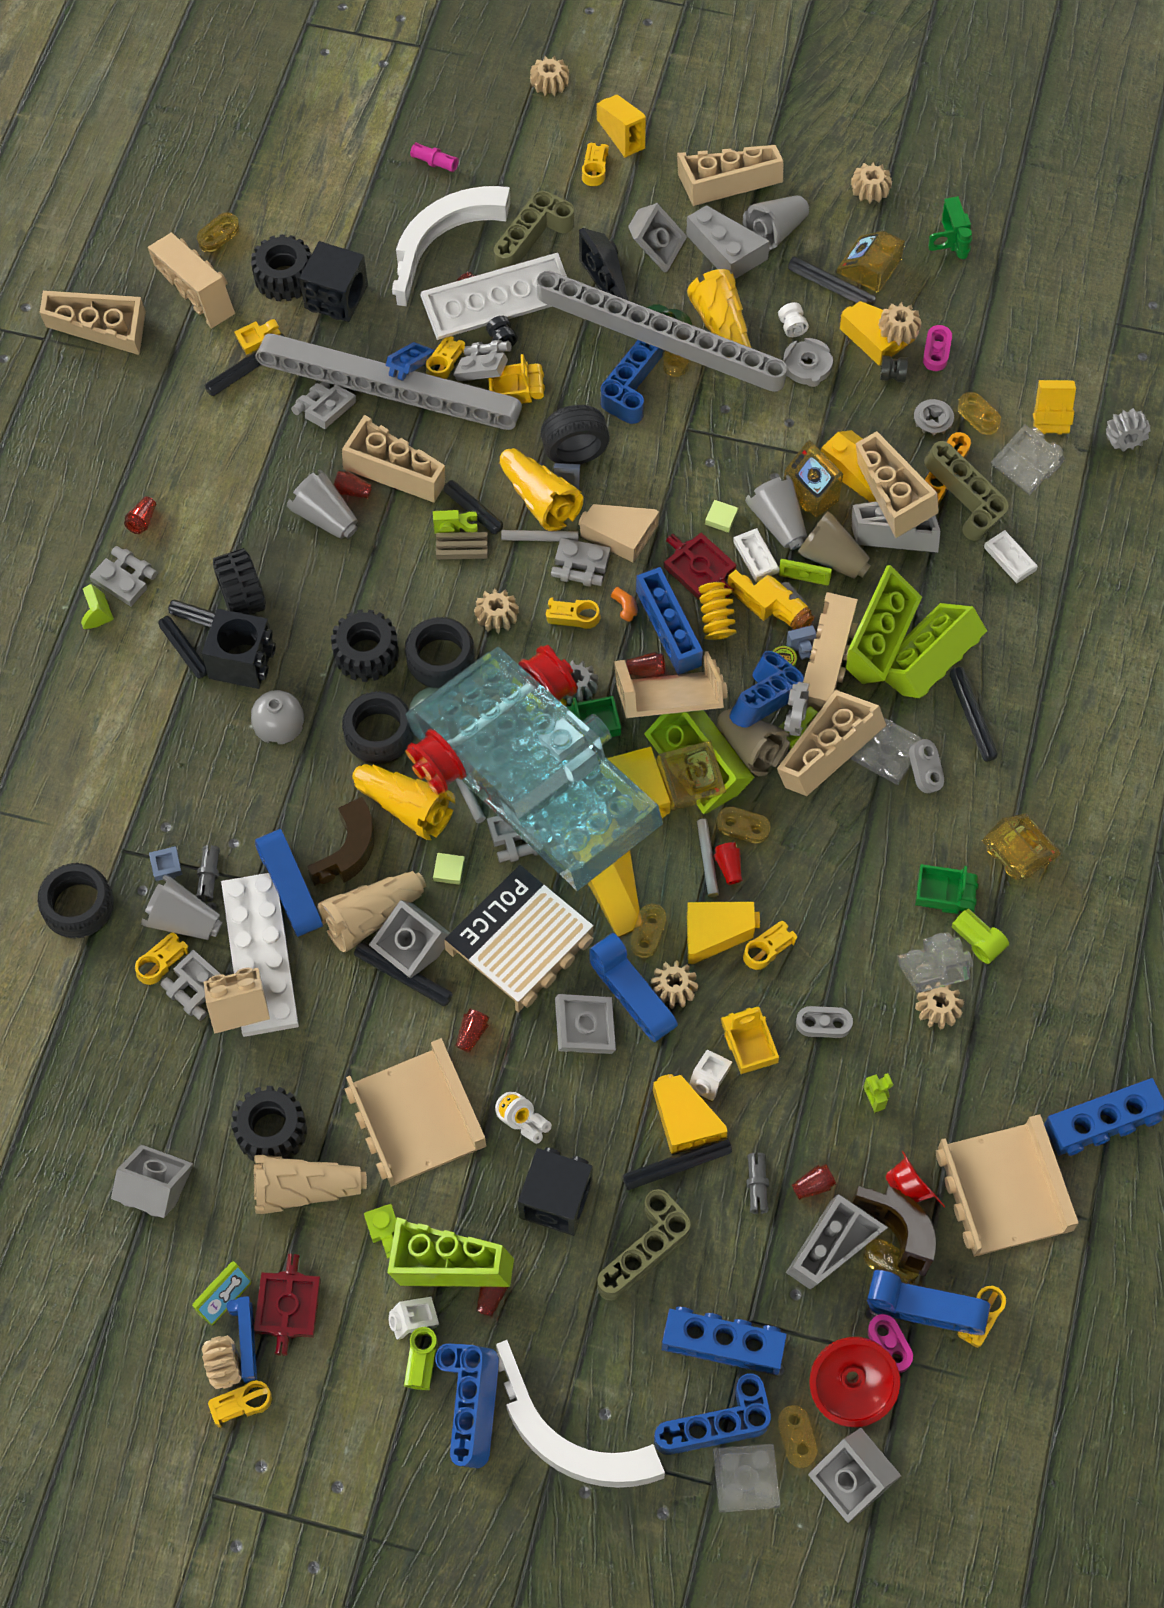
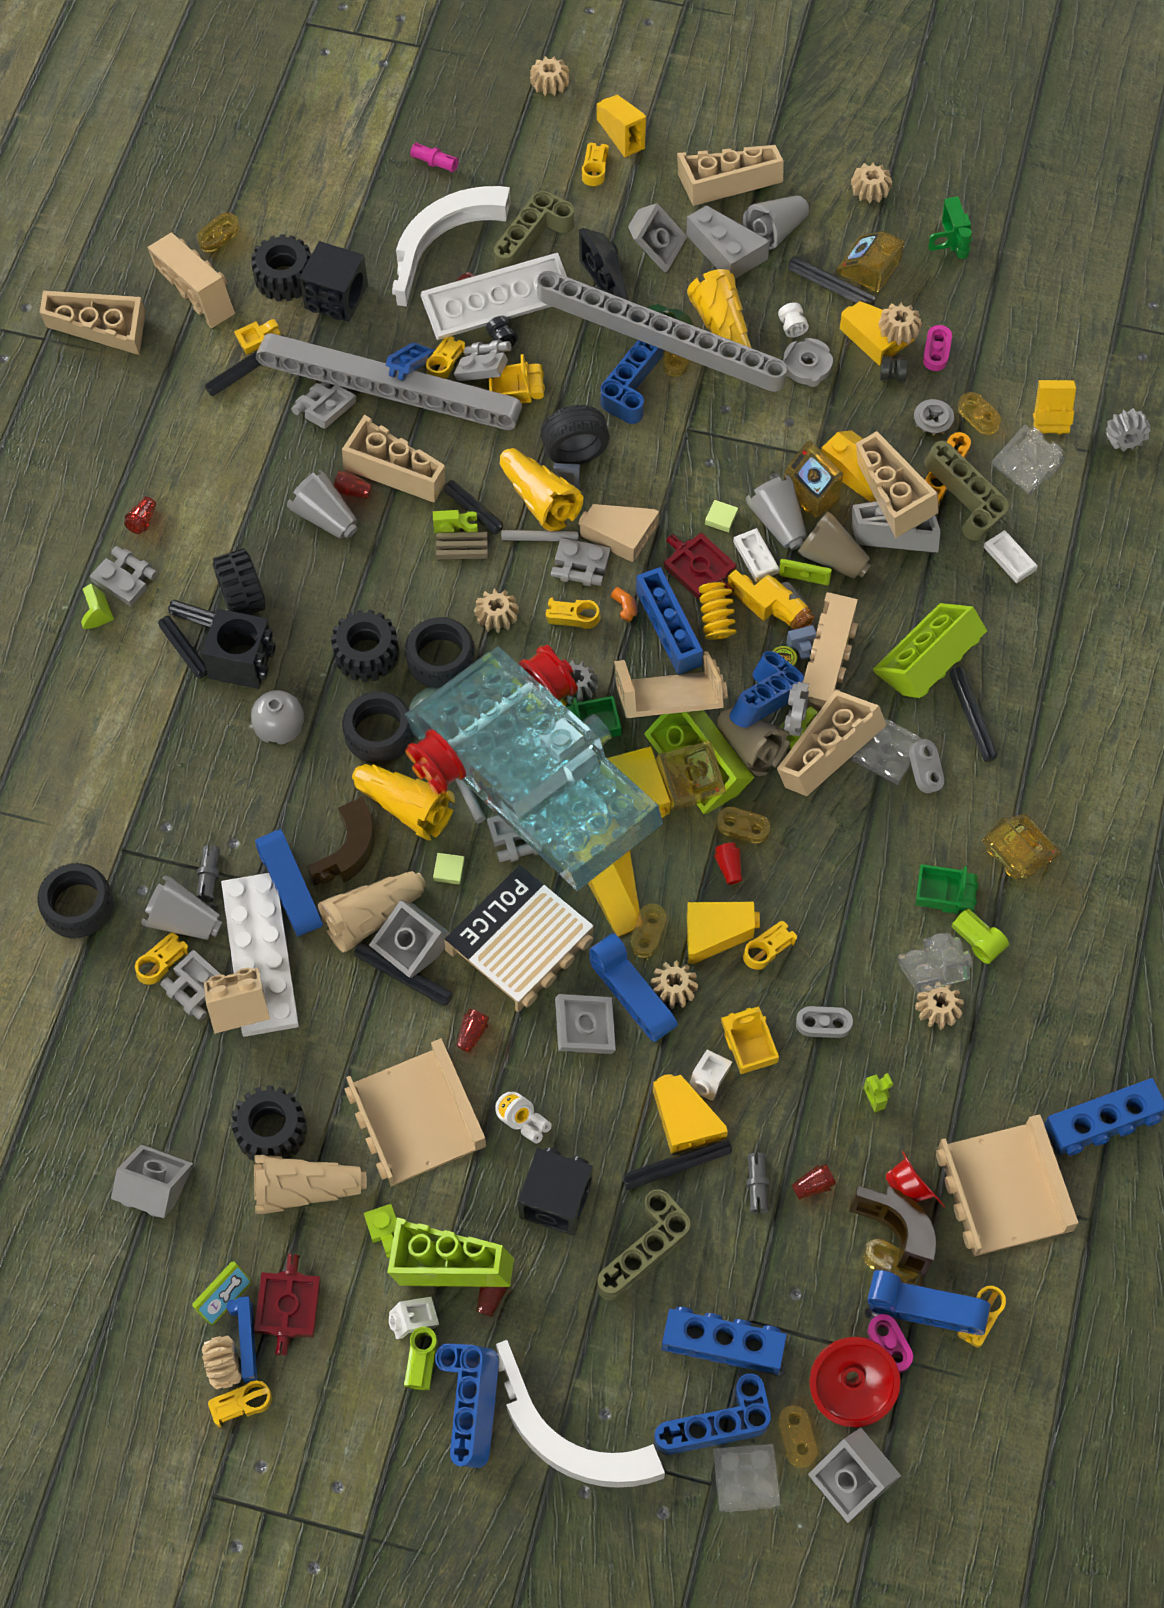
(165, 863): sand blue tile -> none
(647, 665): clear red cone -> none
(707, 856): light grey bar -> none
(834, 1239): light grey wedge -> none
(882, 628): lime slope -> none

